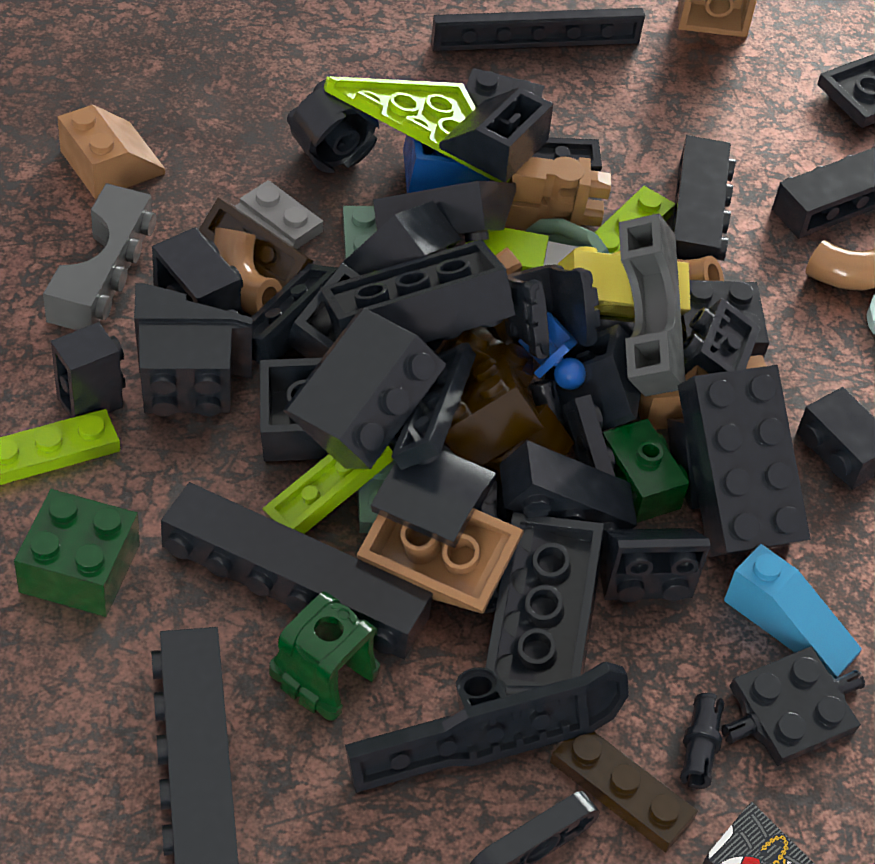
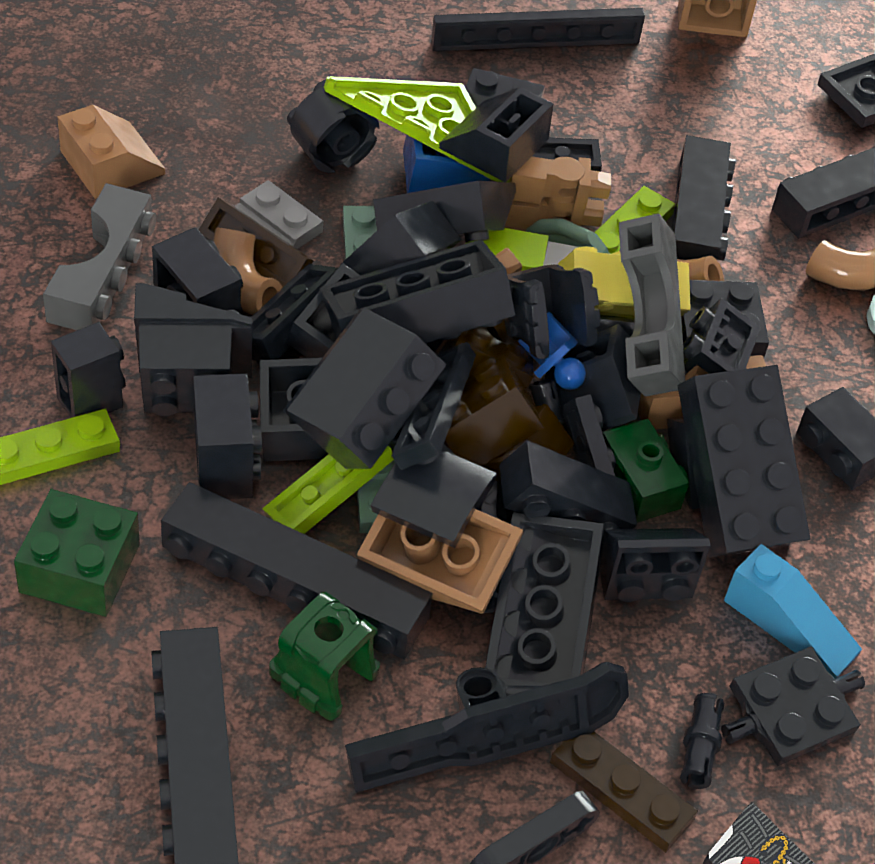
(226, 435): none -> black brick

